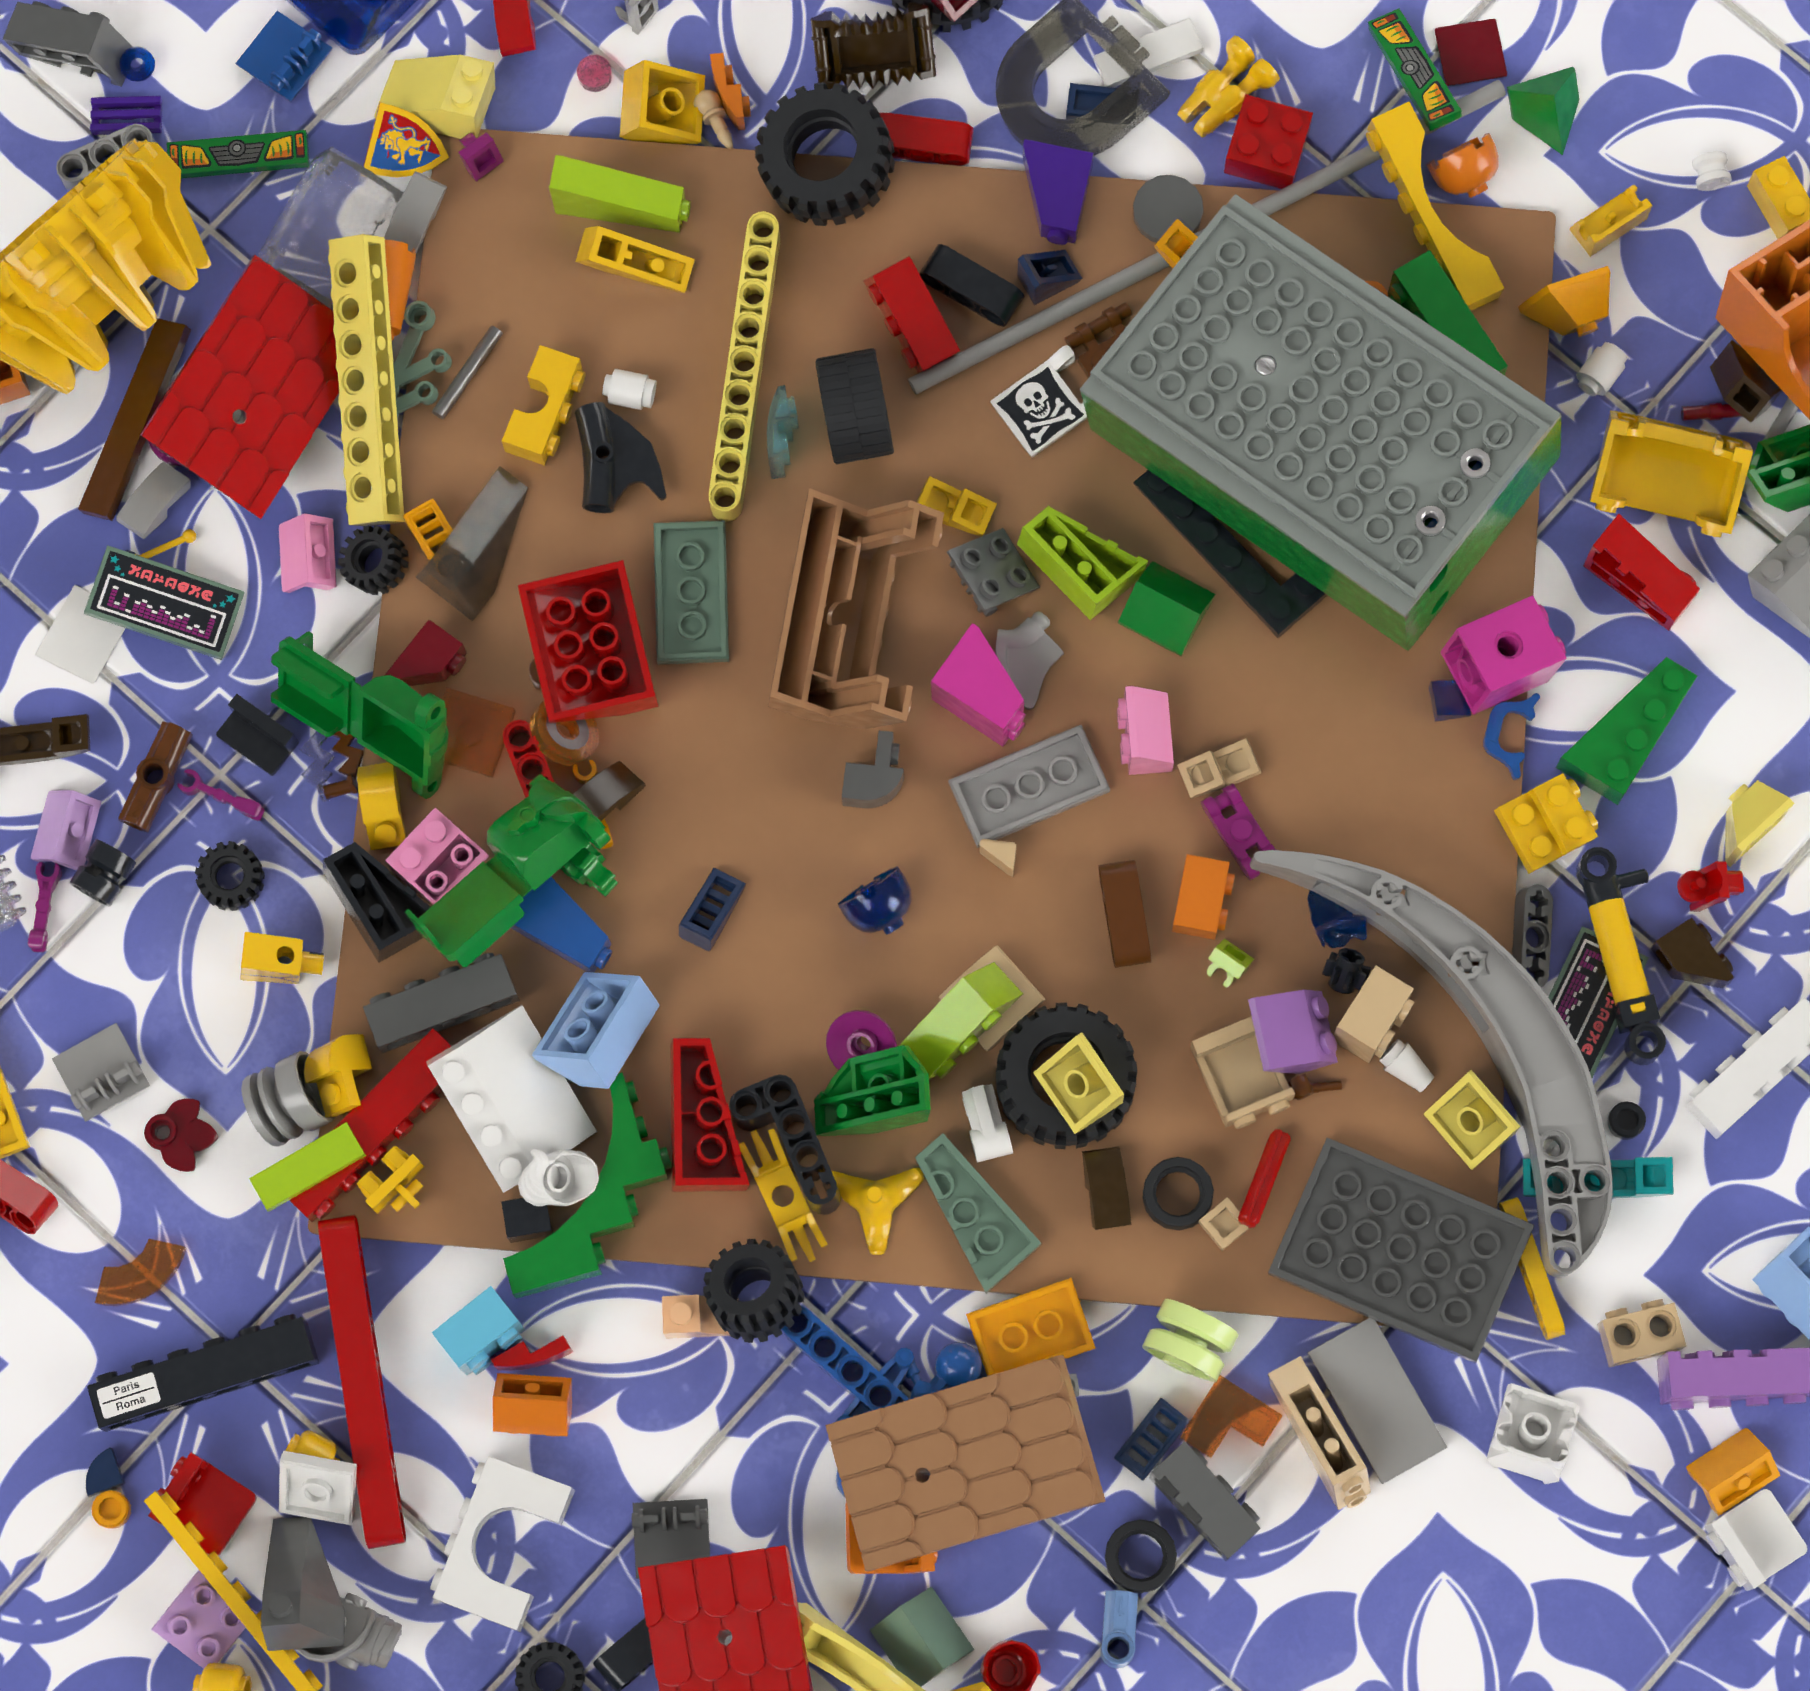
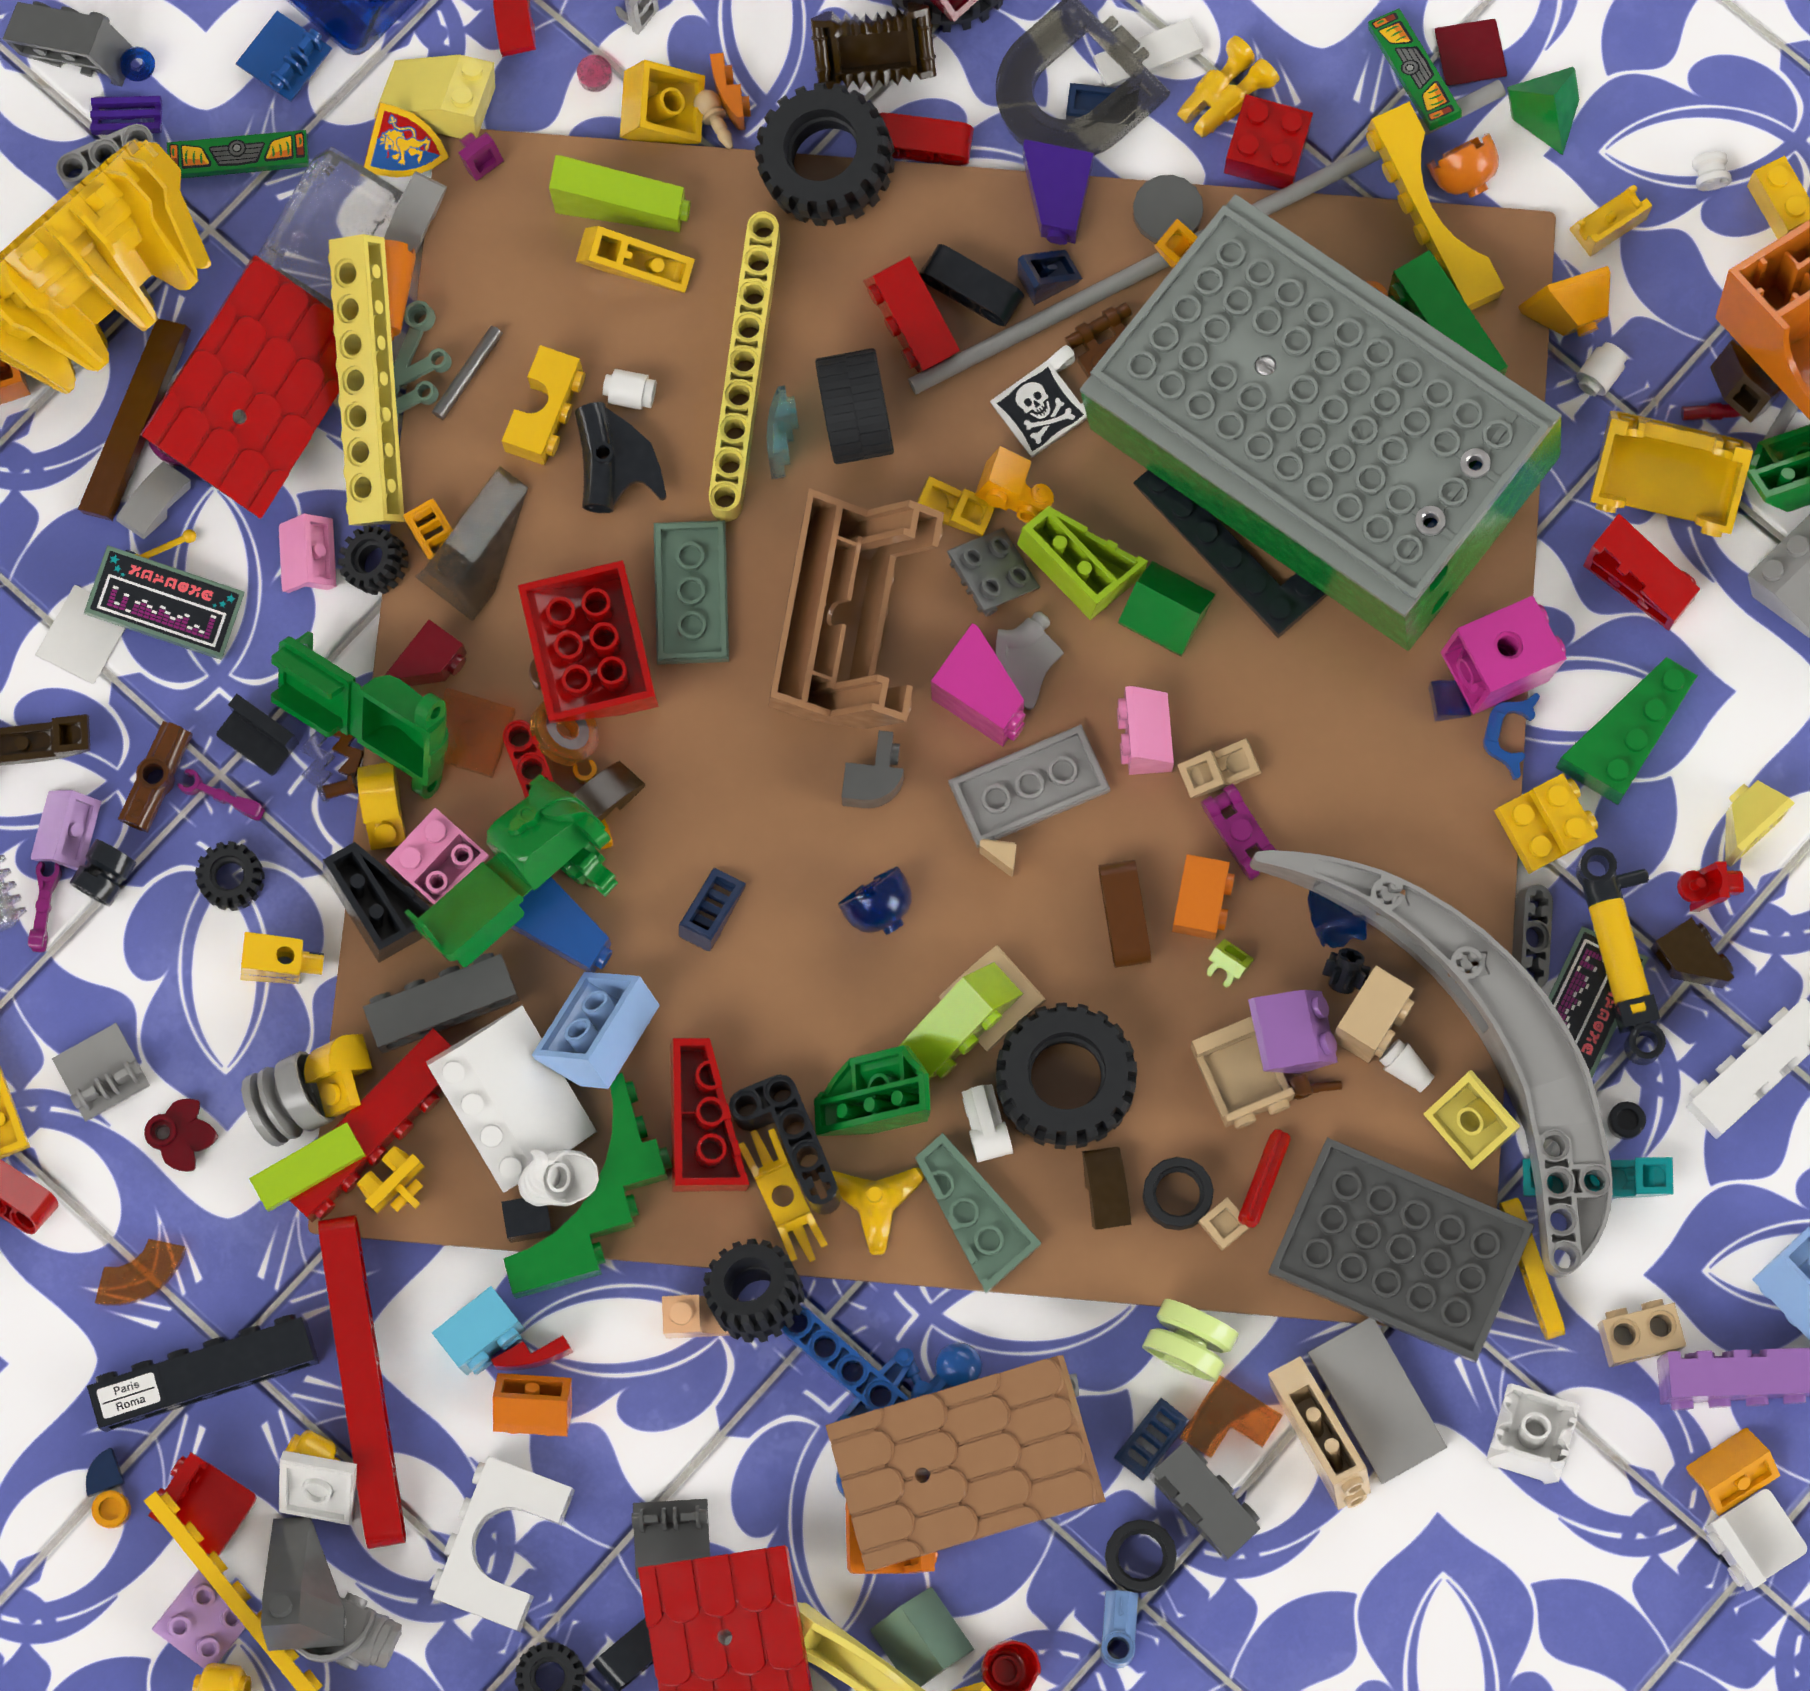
(845, 1035): magenta dish -> none
(1005, 486): none -> light orange brick
(1031, 1328): light orange tile -> none
(1079, 1084): light yellow slope -> none

